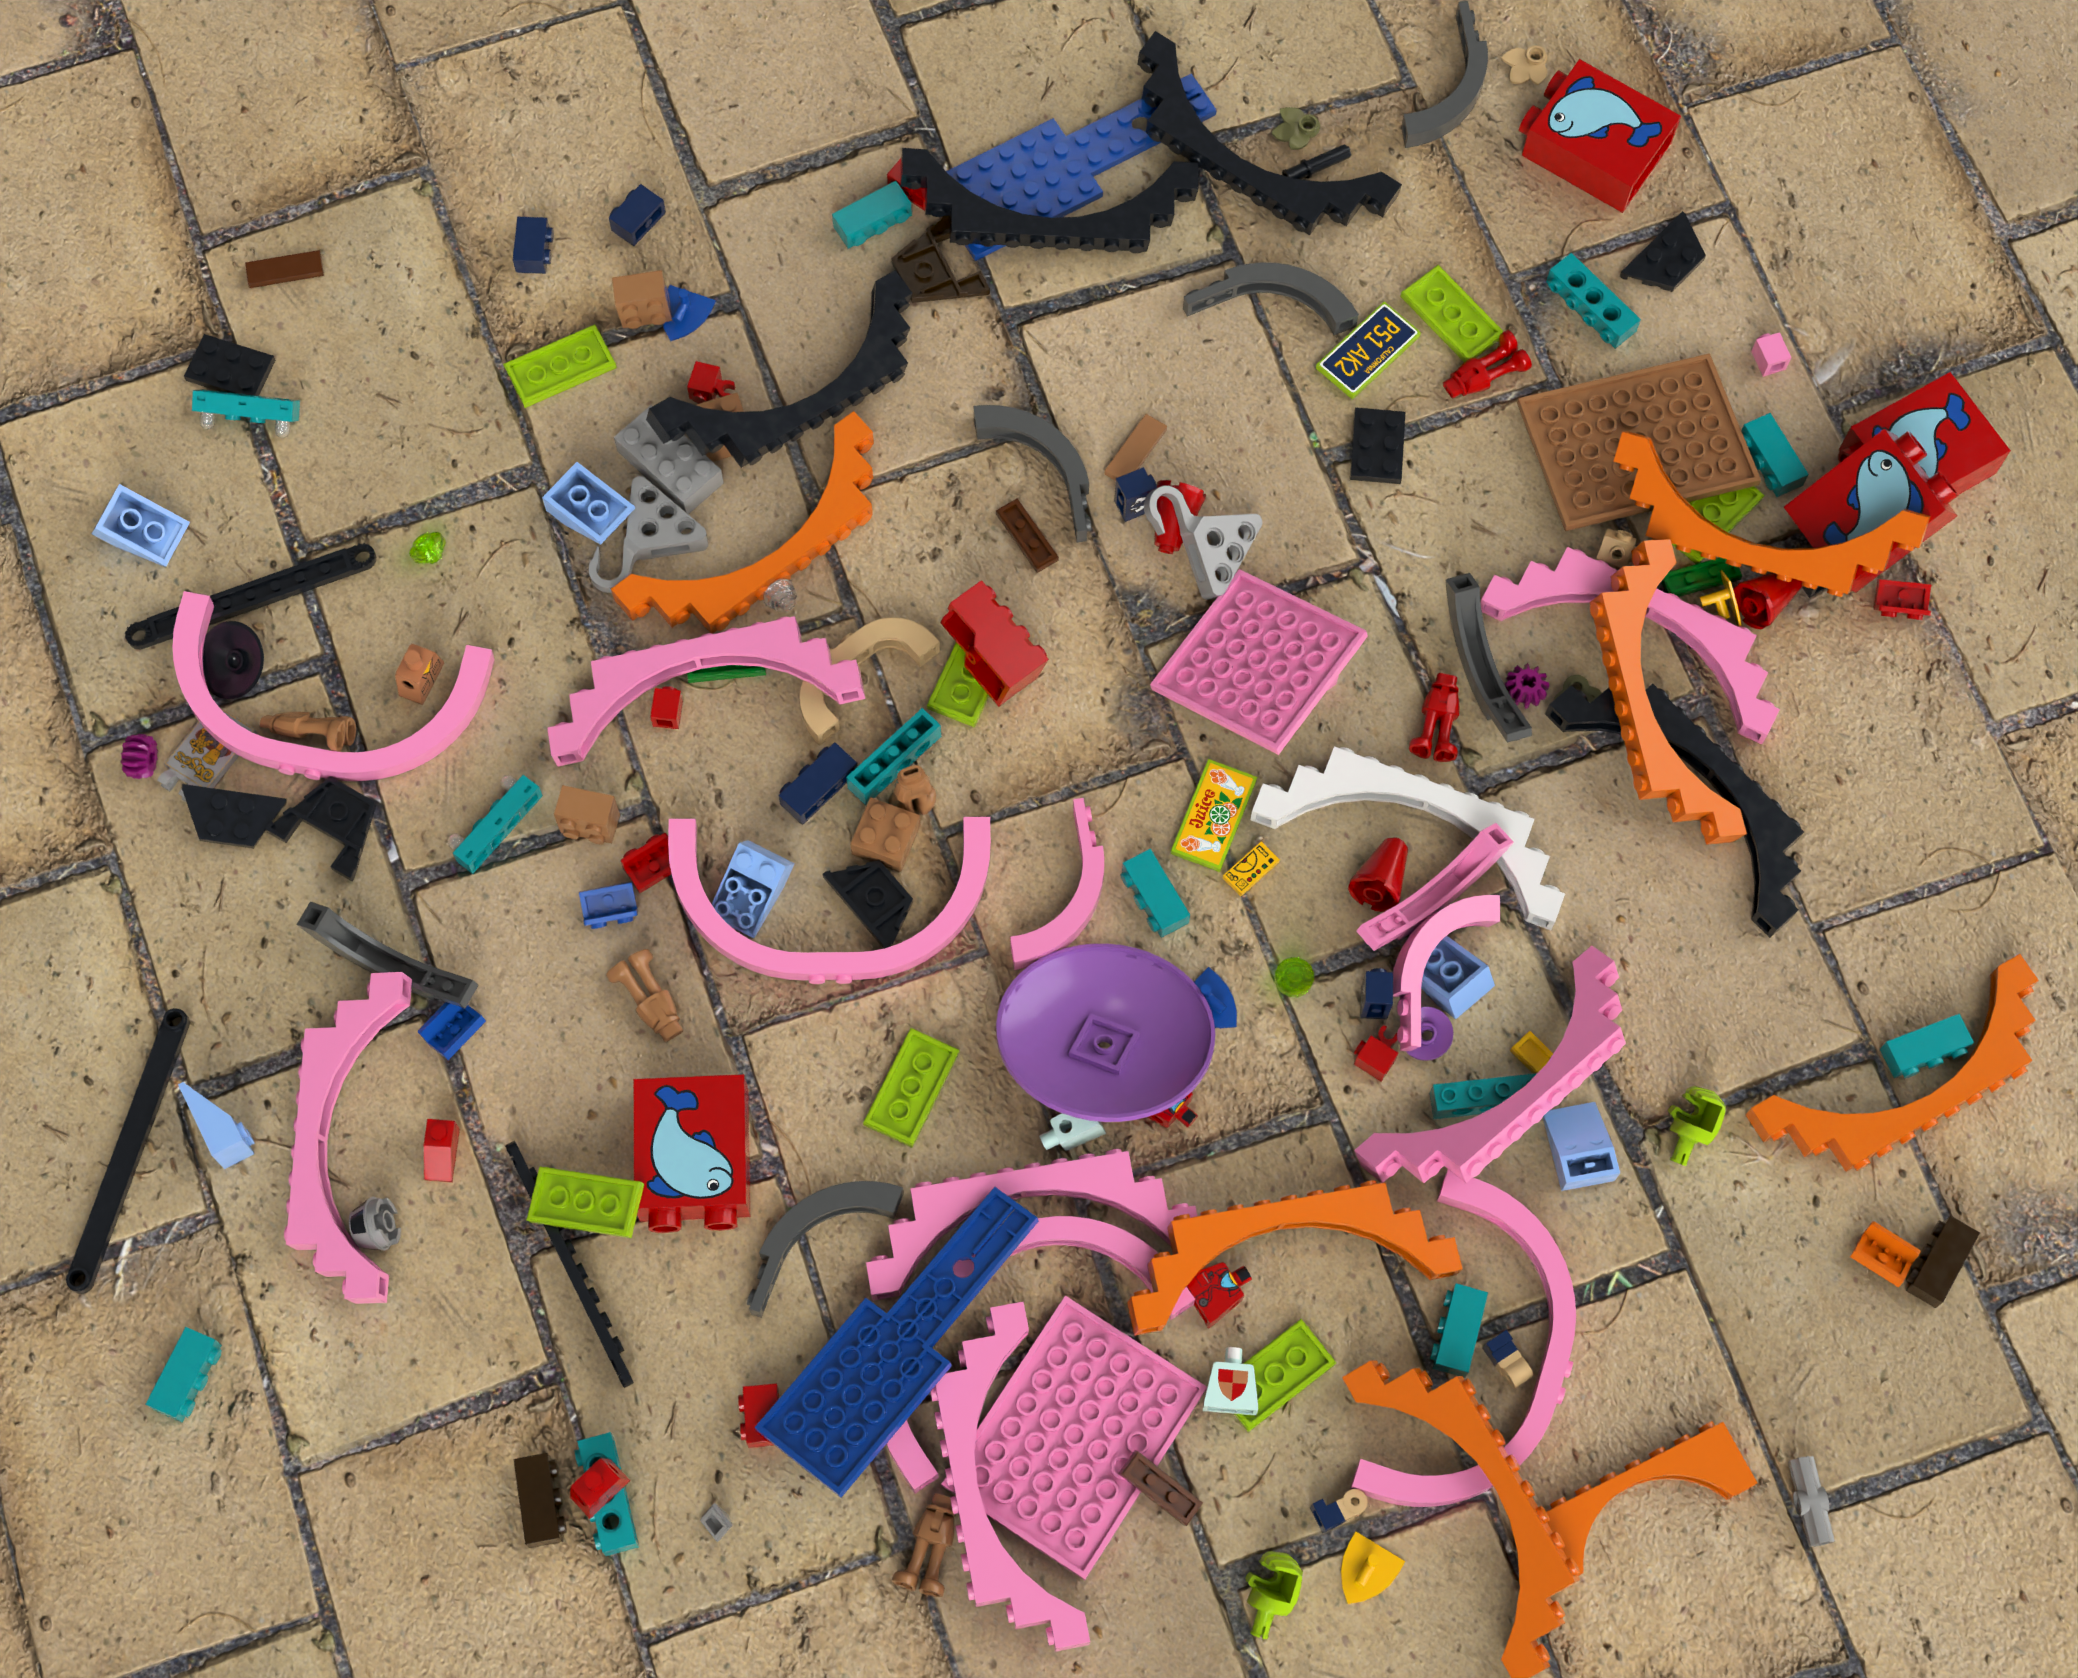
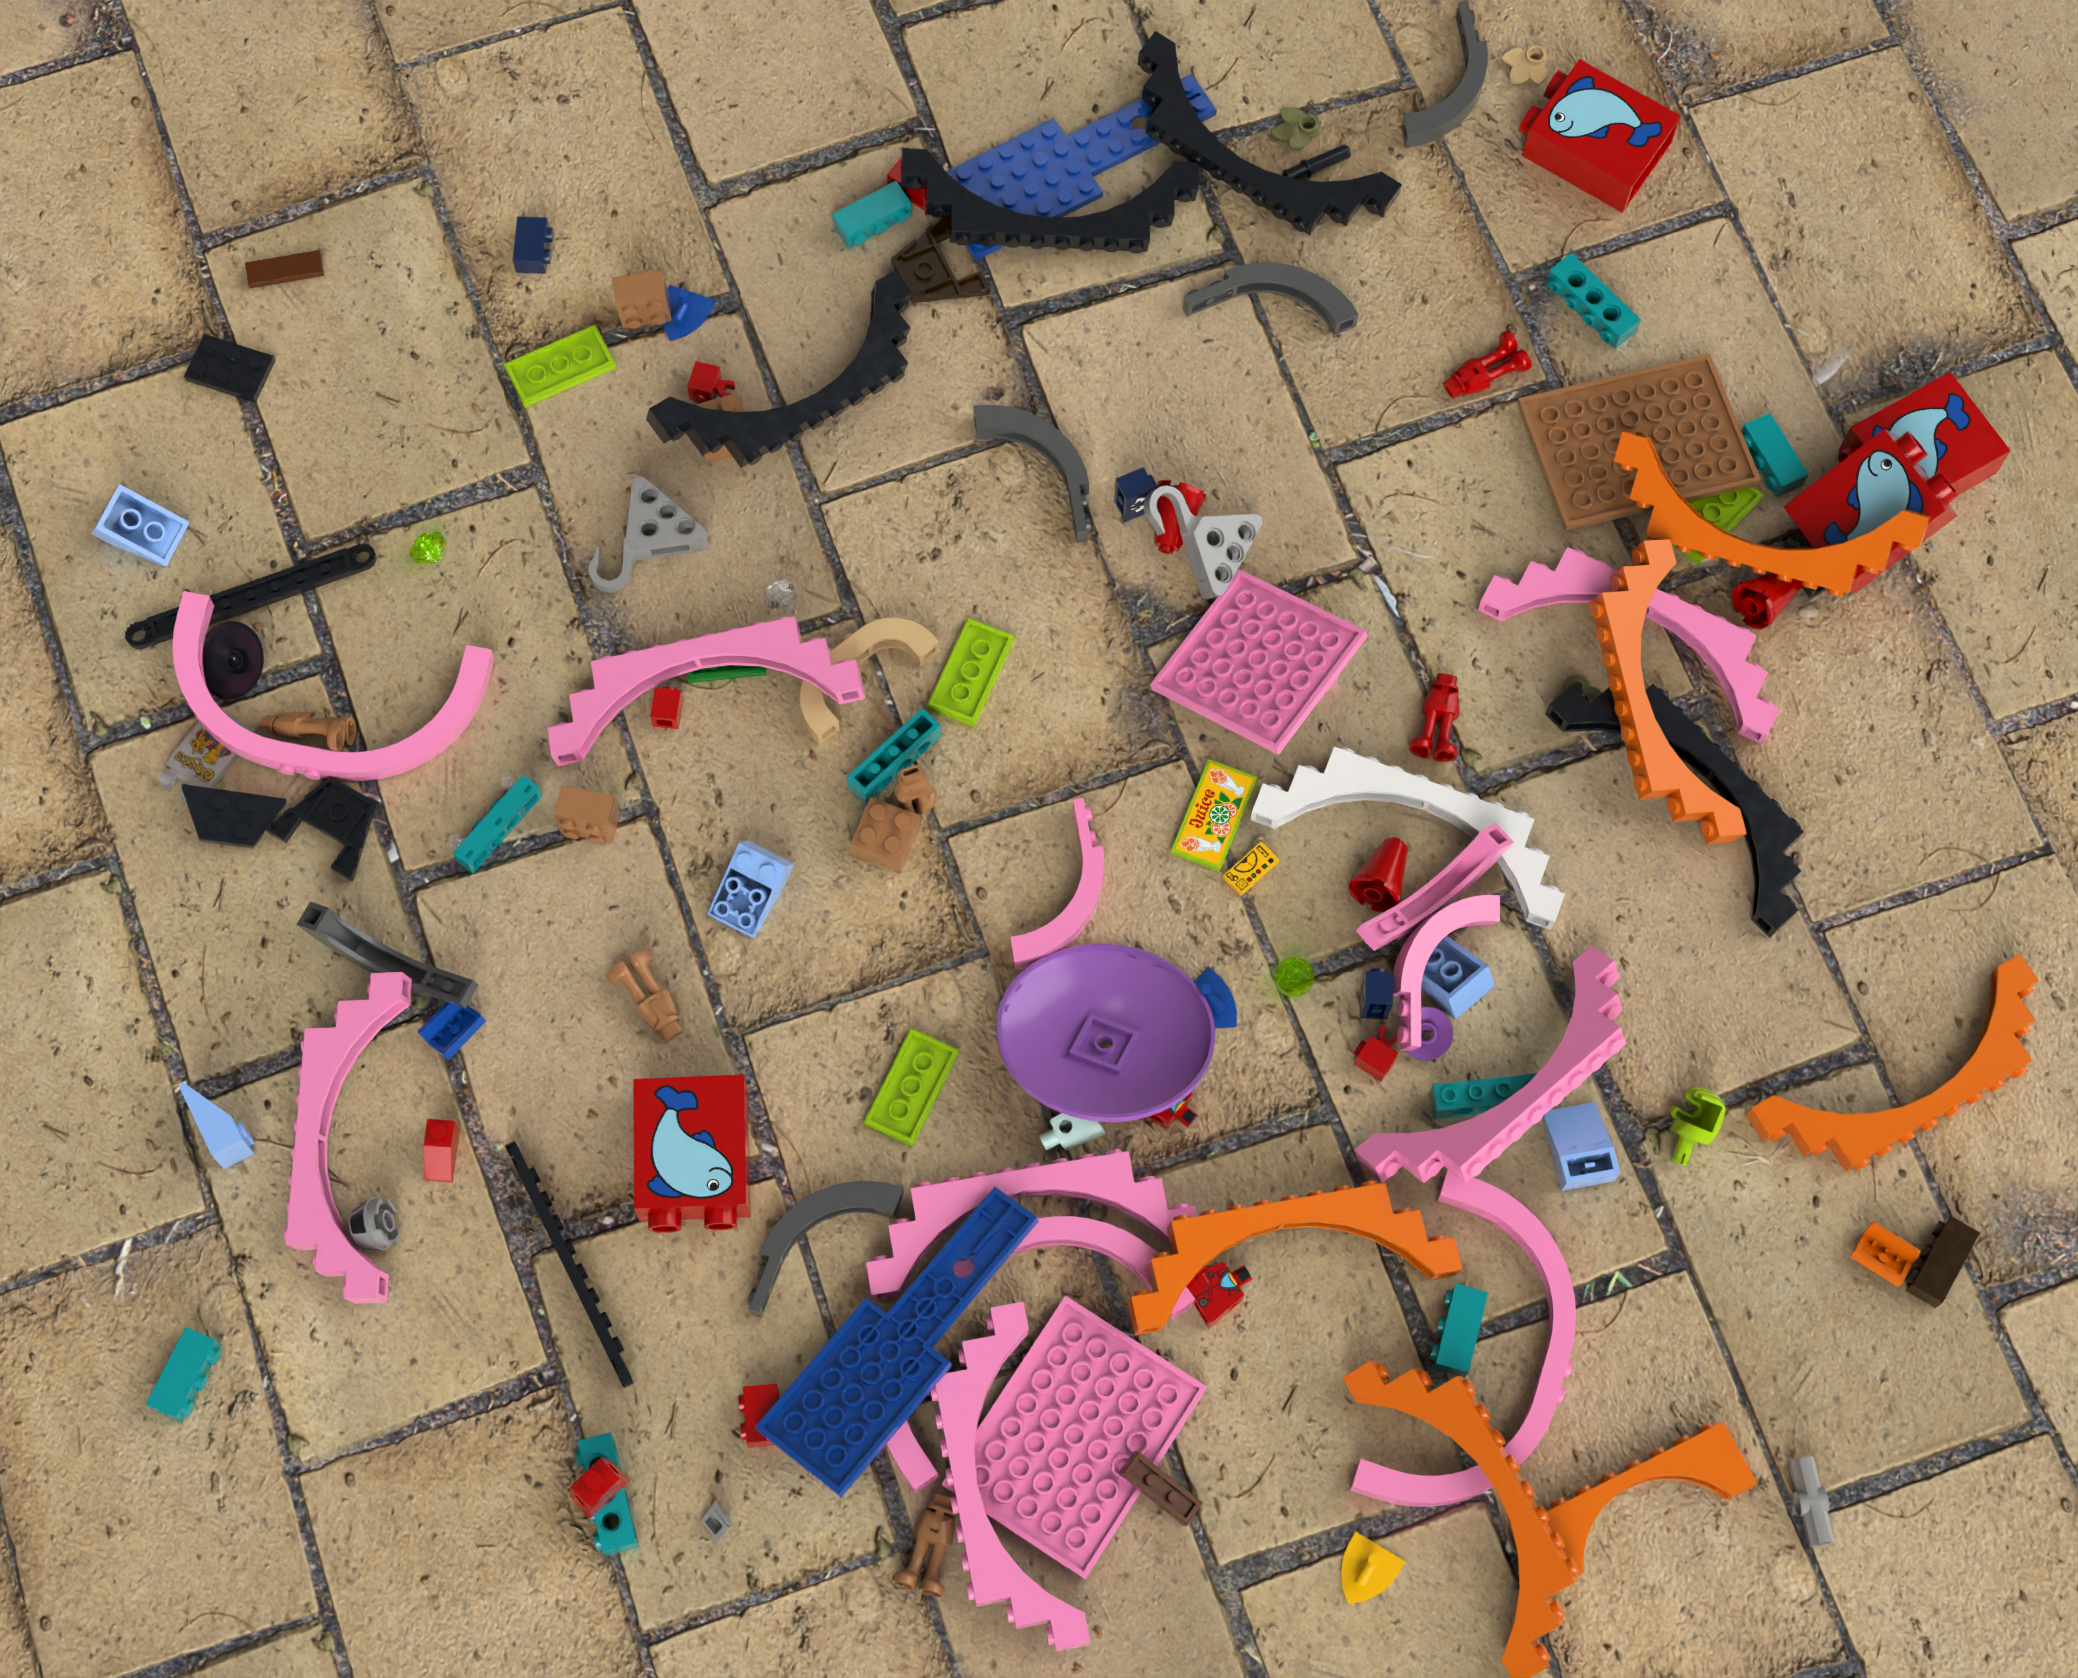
(128, 1151): black piece -> none
(139, 756): magenta gear -> none
(237, 405): teal piece -> none
(421, 670): nougat torso -> none
(539, 1500): dark brown brick -> none
(585, 1202): lime tile -> none
(586, 504): light blue slope -> none
(608, 904): blue bracket -> none
(636, 214): dark blue brick -> none
(648, 863): red bracket -> none
(671, 467): light grey brick -> none
(724, 597): orange arch -> none
(817, 783): dark blue brick -> none
(829, 965): bright pink arch -> none
(873, 898): black wing -> none
(993, 645): red piece -> none
(1027, 535): reddish brown tile -> none
(1136, 447): medium nougat tile -> none
(1154, 893): teal brick -> none
(1232, 1386): light aqua torso -> none
(1275, 1594): lime piece -> none
(1285, 1370): lime tile -> none
(1340, 1511): leg -> none
(1368, 350): tile -> none
(1377, 445): black plate -> none
(1452, 314): lime tile -> none
(1477, 659): dark grey arch -> none
(1508, 1359): leg -> none
(1529, 678): magenta gear -> none
(1531, 1052): yellow tile -> none
(1616, 548): tan brick -> none
(1668, 257): black wing -> none
(1699, 577): green tile -> none
(1719, 599): yellow shield -> none
(1771, 354): bright pink brick -> none
(1902, 598): red bracket -> none
(1927, 1047): teal brick -> none

